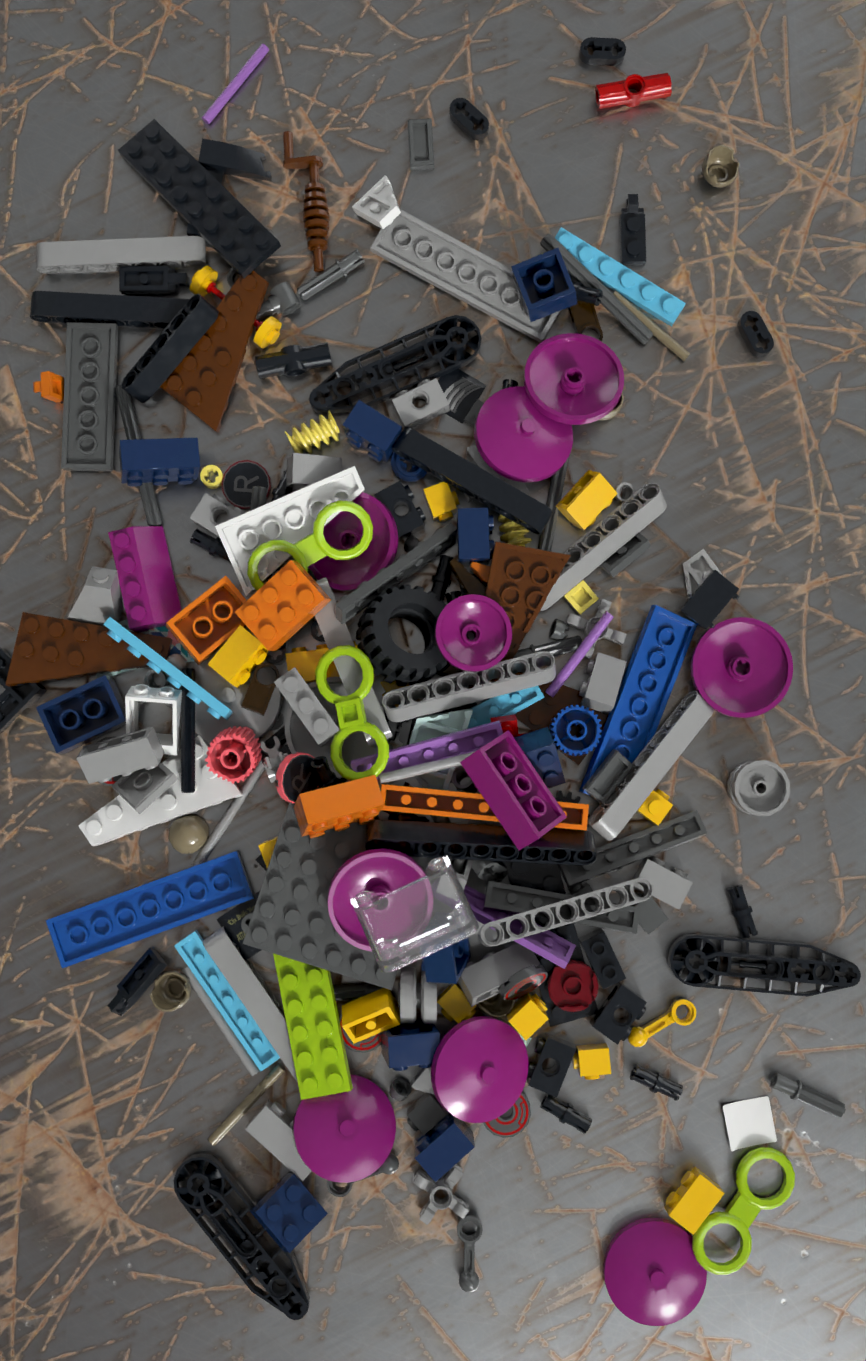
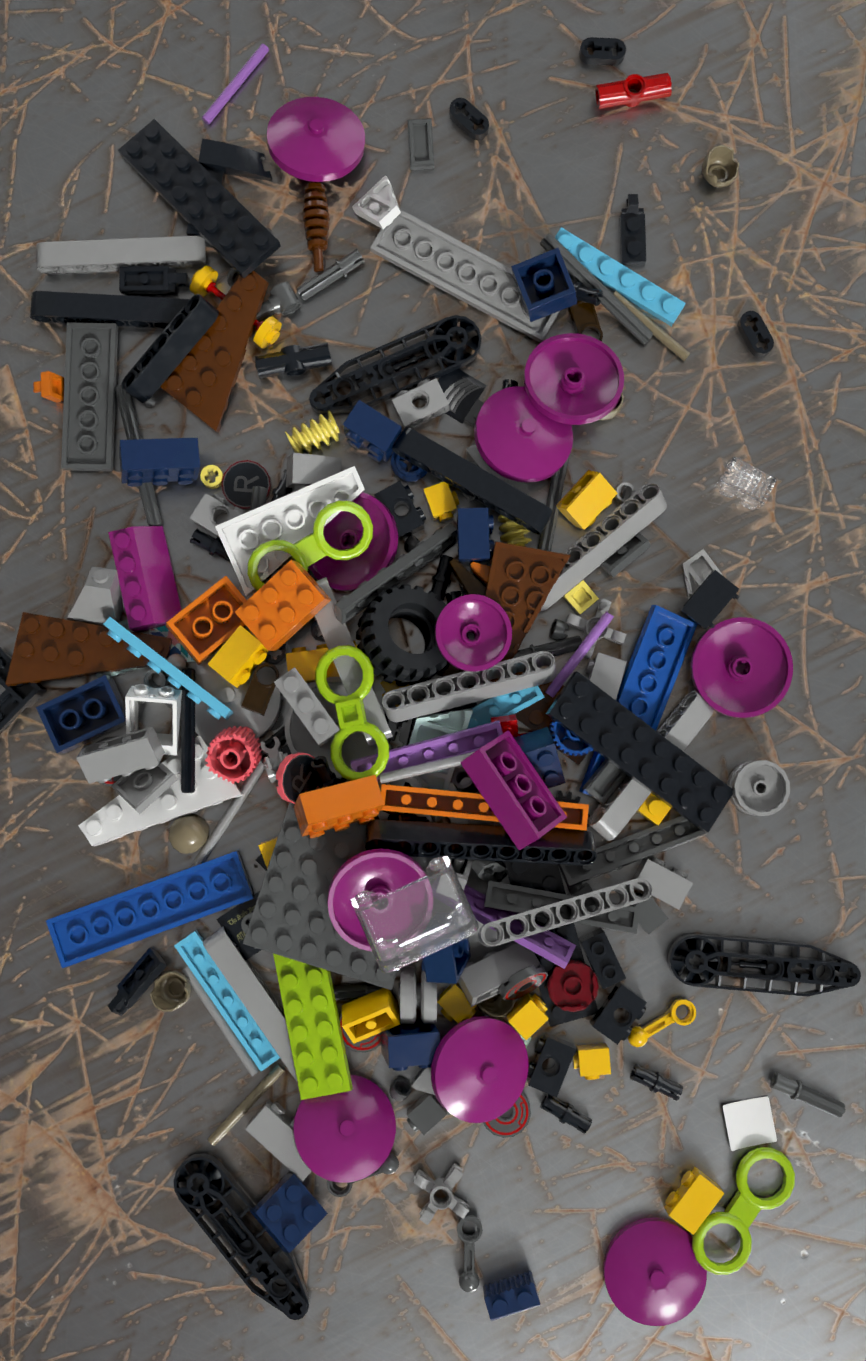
(315, 139): none -> magenta dish
(443, 1146): dark blue brick -> none
(511, 1296): none -> dark blue brick
(640, 751): none -> black plate
(742, 911): black pin -> none
(745, 483): none -> clear brick

